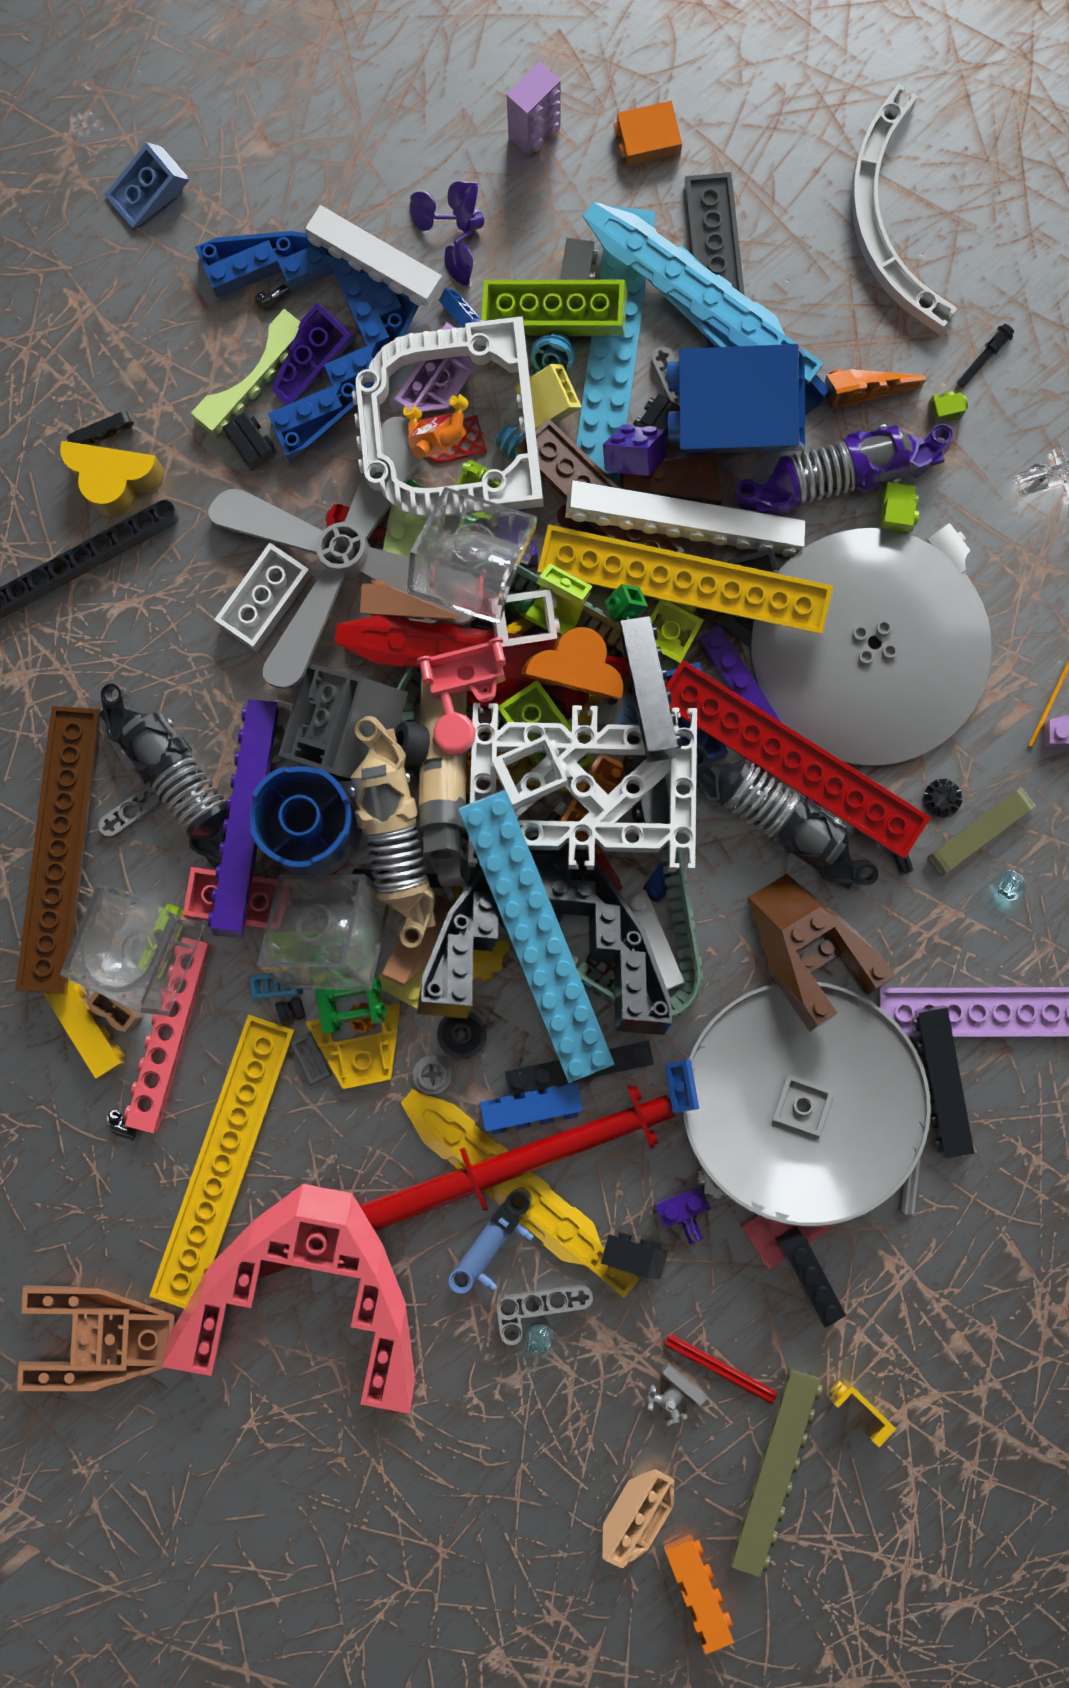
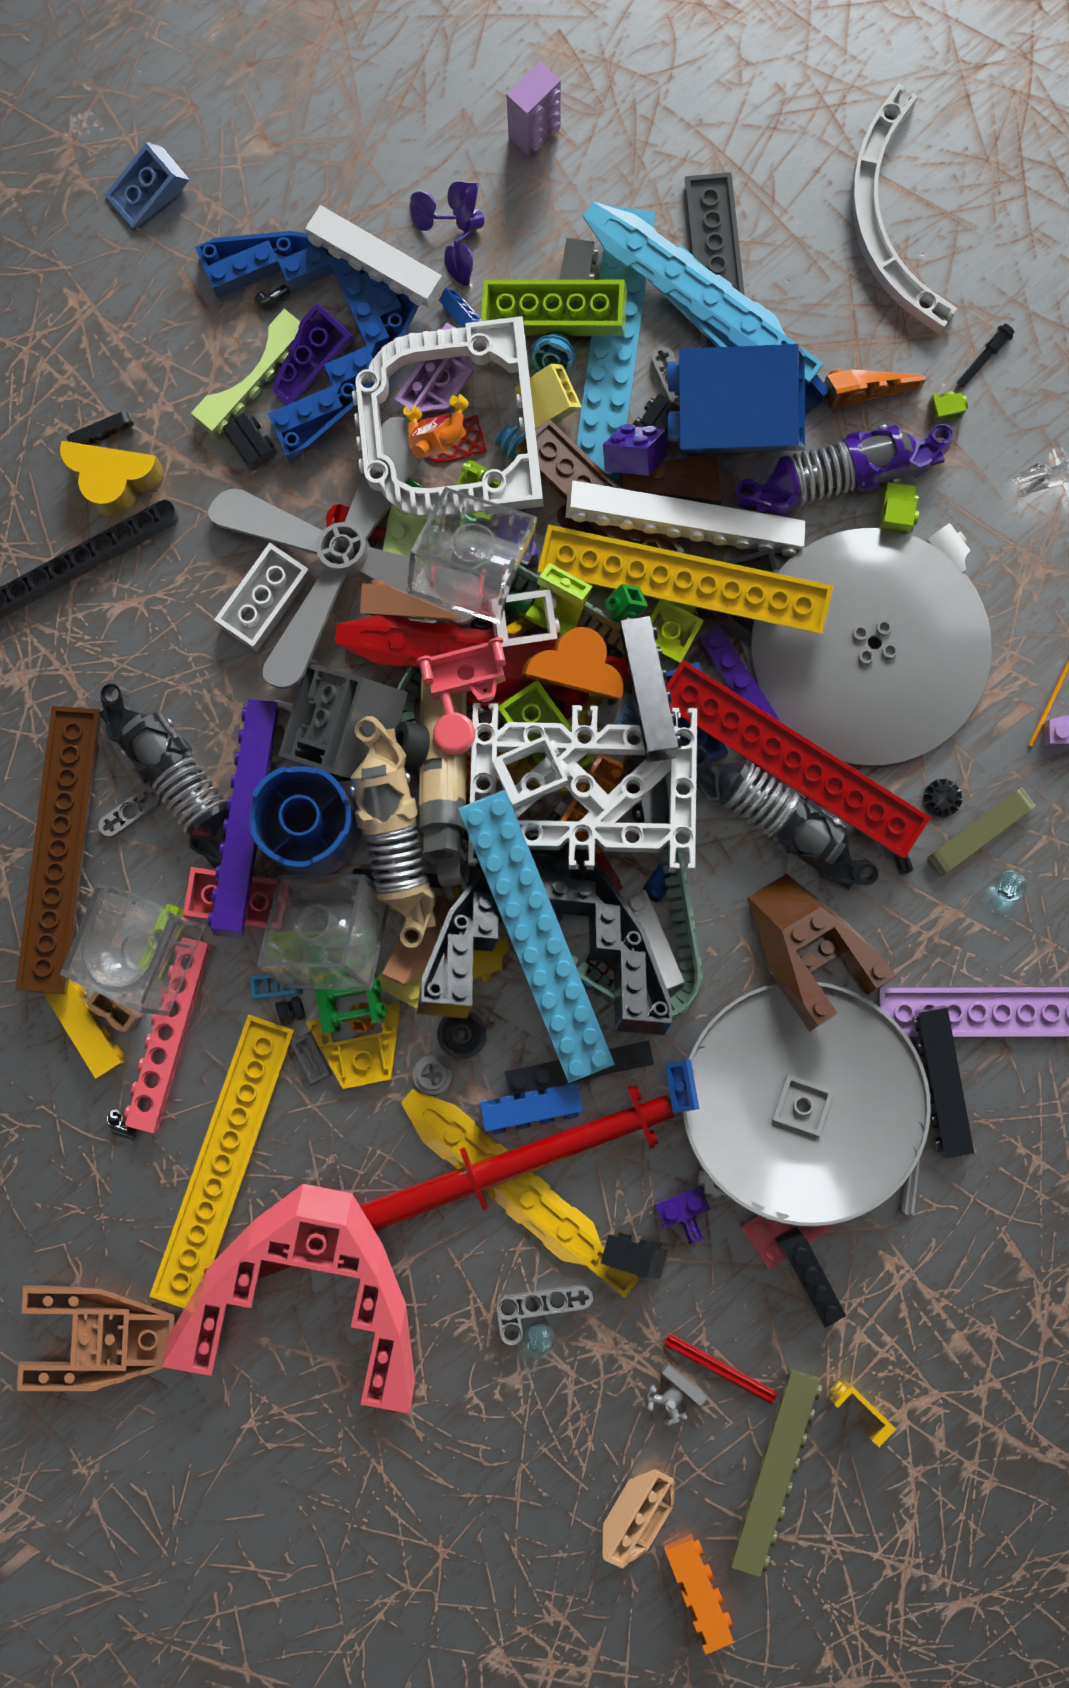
(490, 1241): medium blue piece -> none
(648, 133): orange brick -> none

